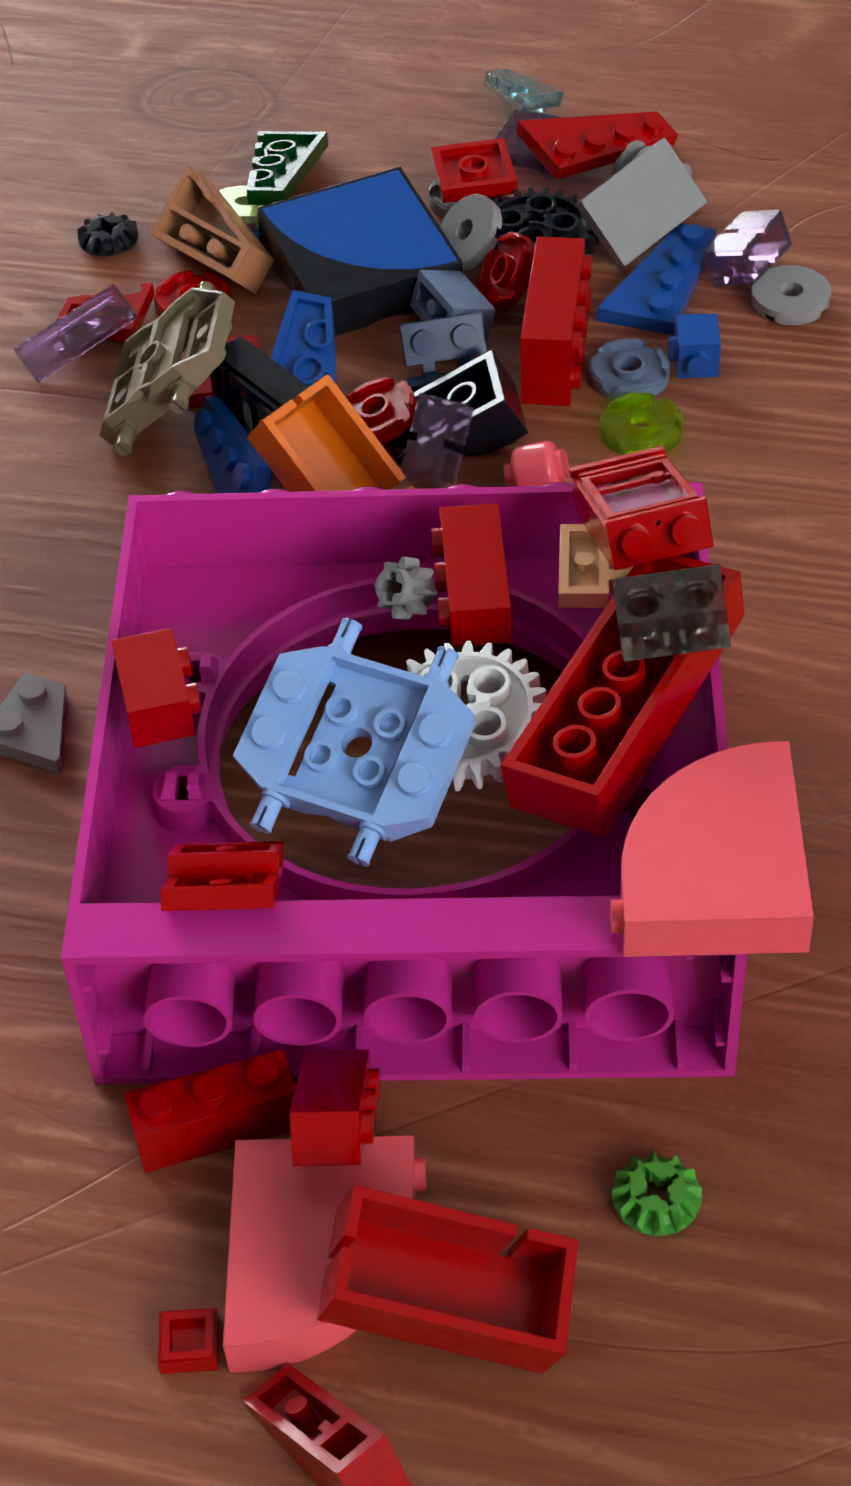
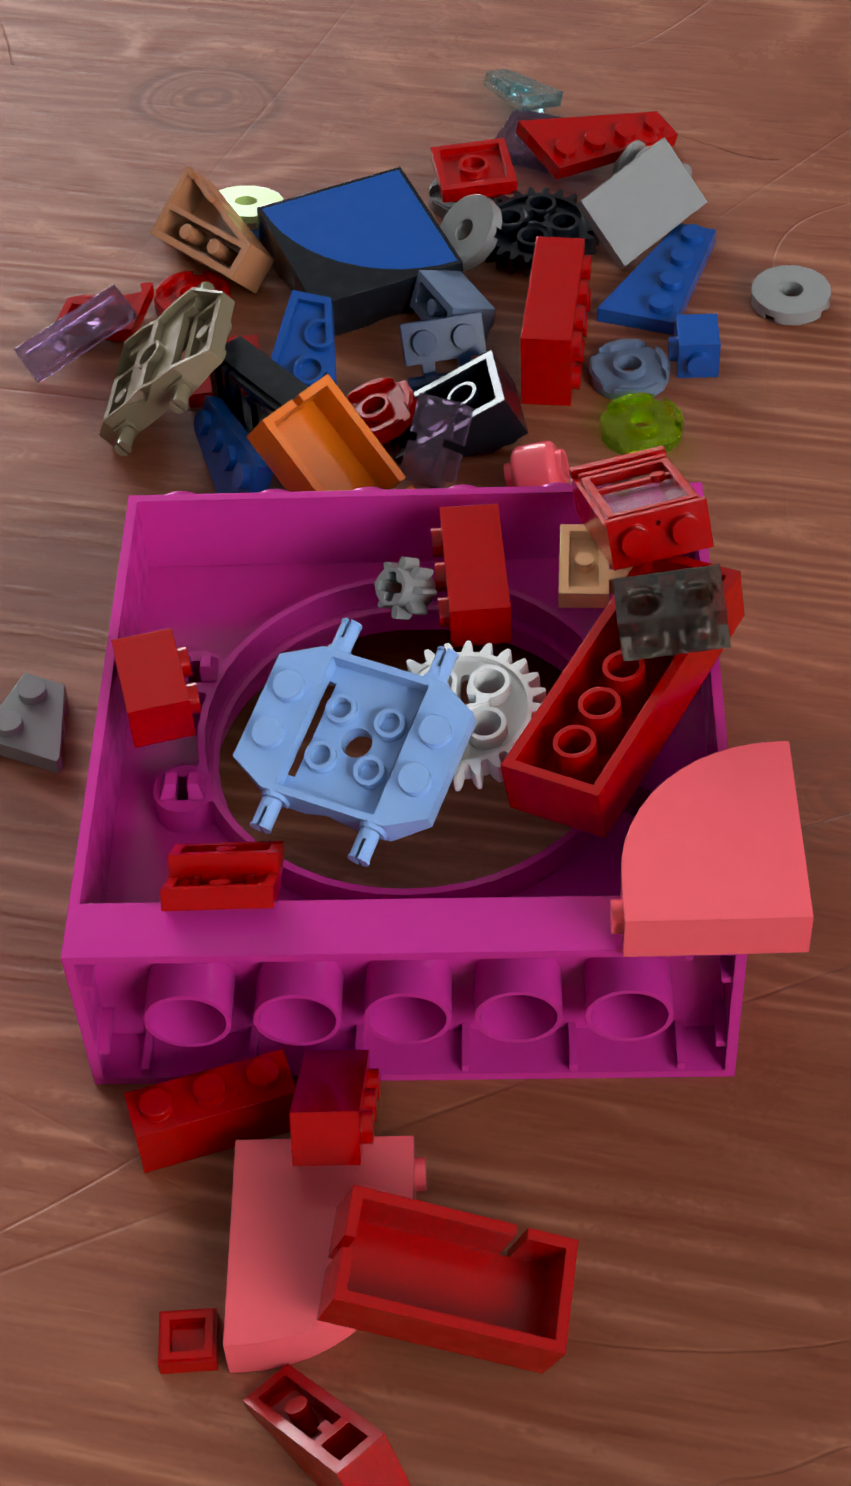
(95, 239): black gear -> none
(282, 163): dark green wing -> none
(507, 271): red tile -> none
(651, 1214): bright green gear -> none
(747, 248): clear purple piece -> none

